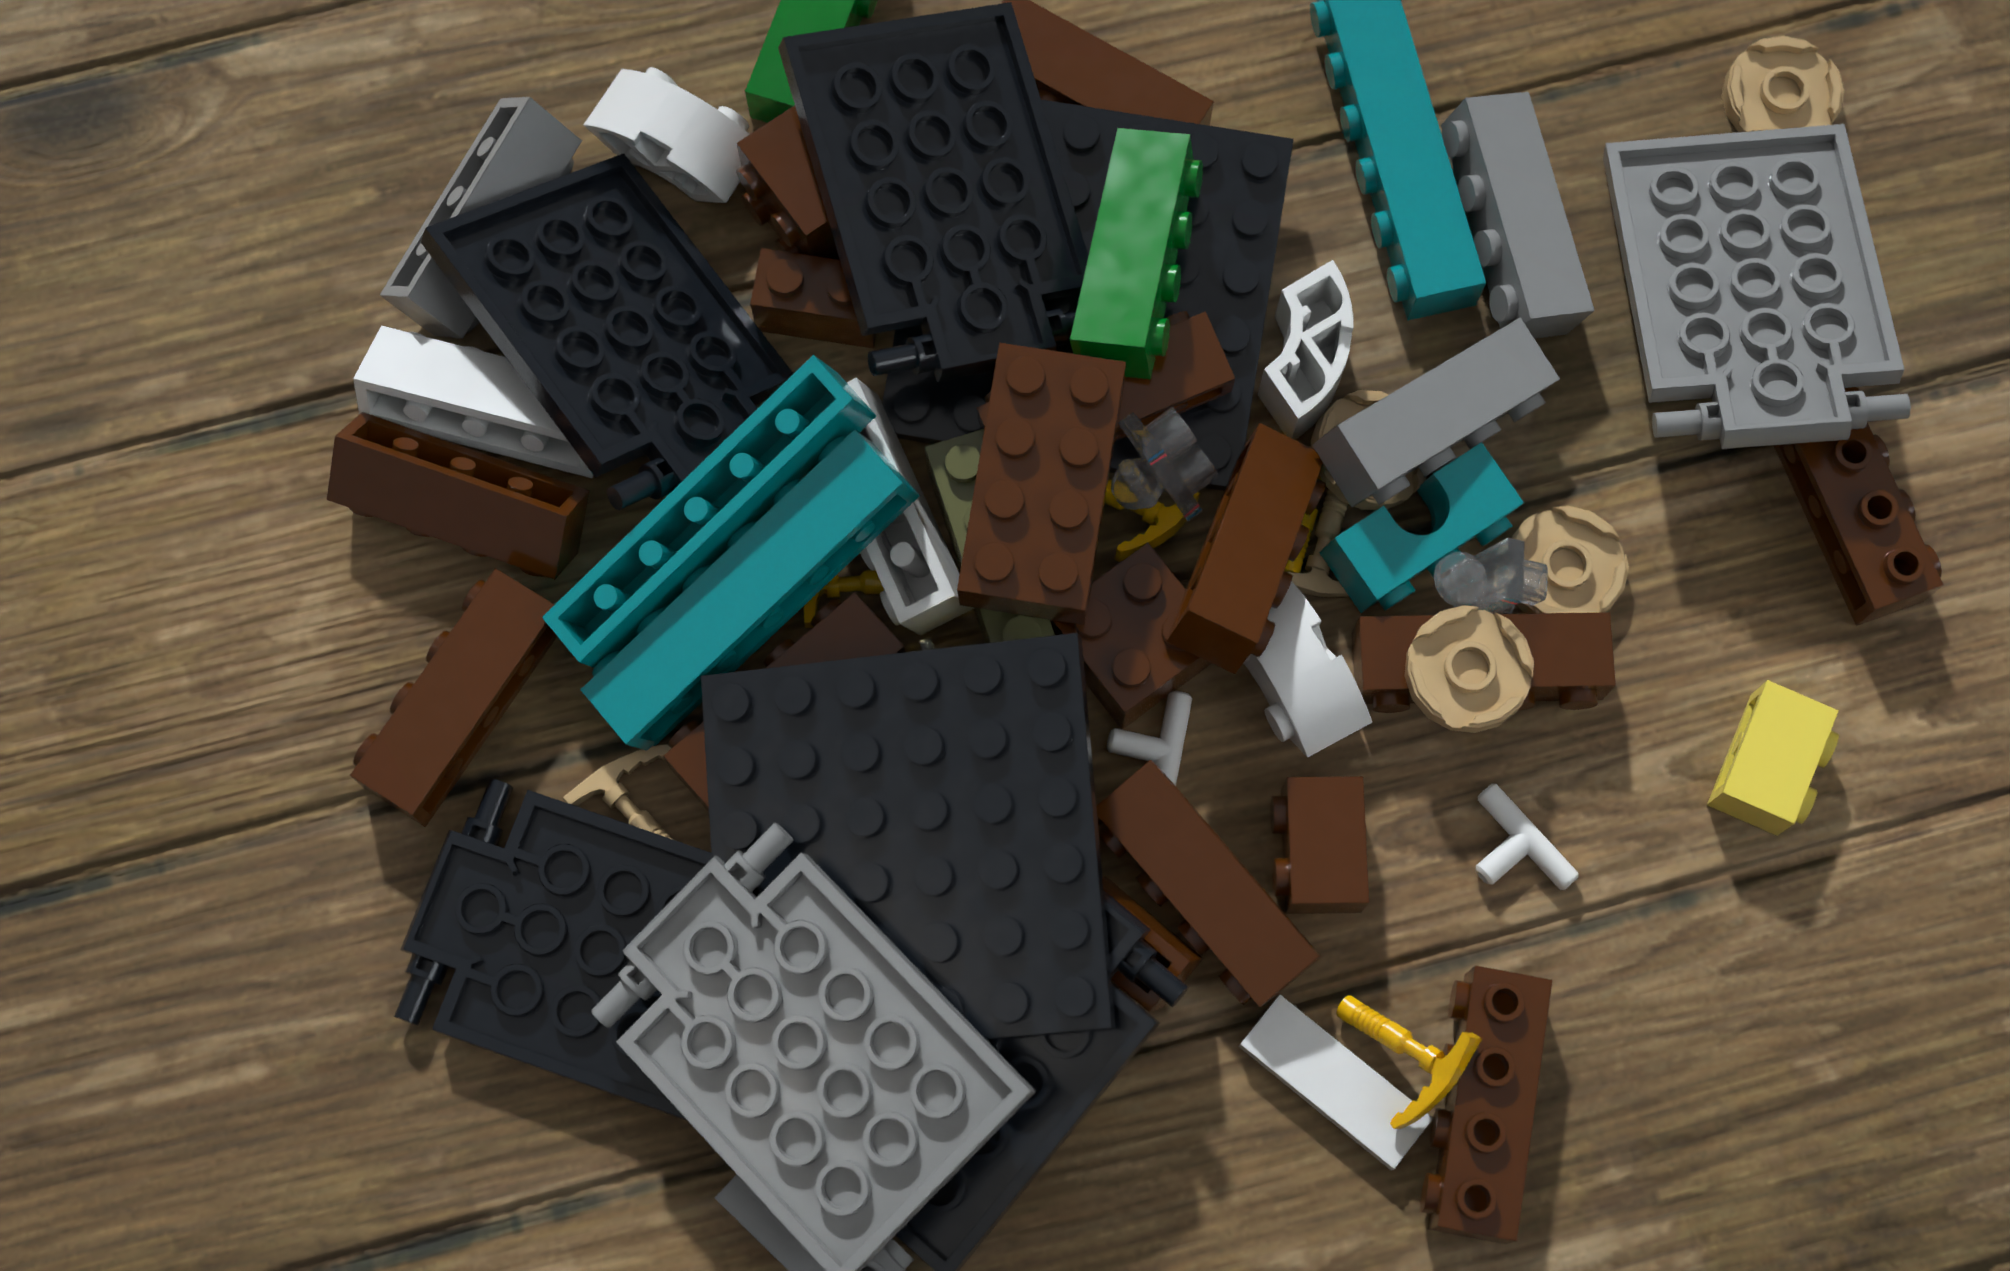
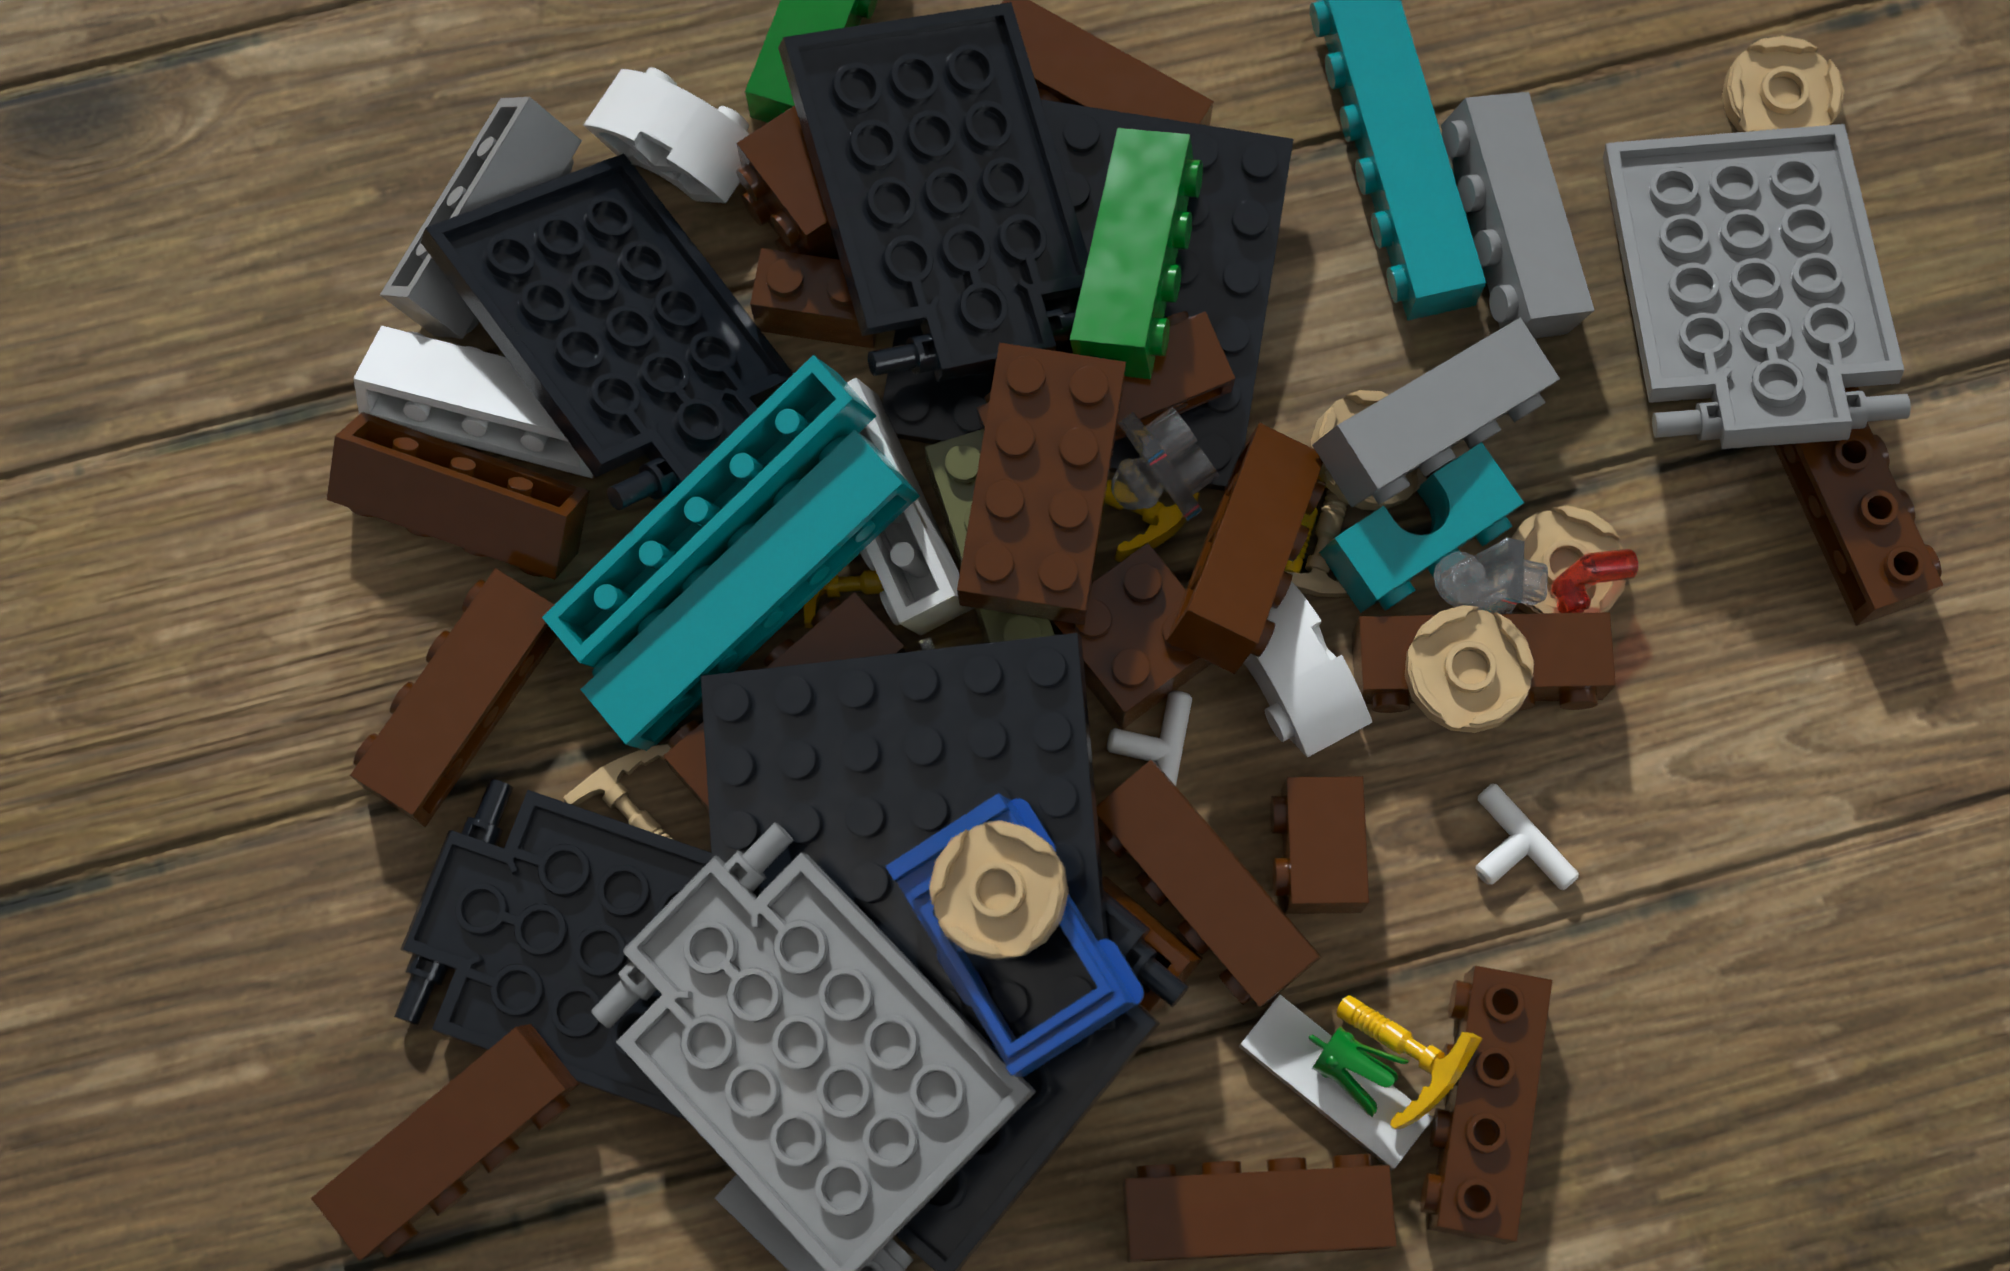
(445, 1142): none -> reddish brown brick
(998, 890): none -> tan tile
(1116, 981): none -> blue piece
(1258, 1212): none -> reddish brown brick
(1317, 336): white brick -> none
(1346, 1052): none -> green piece
(1586, 572): none -> clear red arm
(1775, 759): light yellow brick -> none

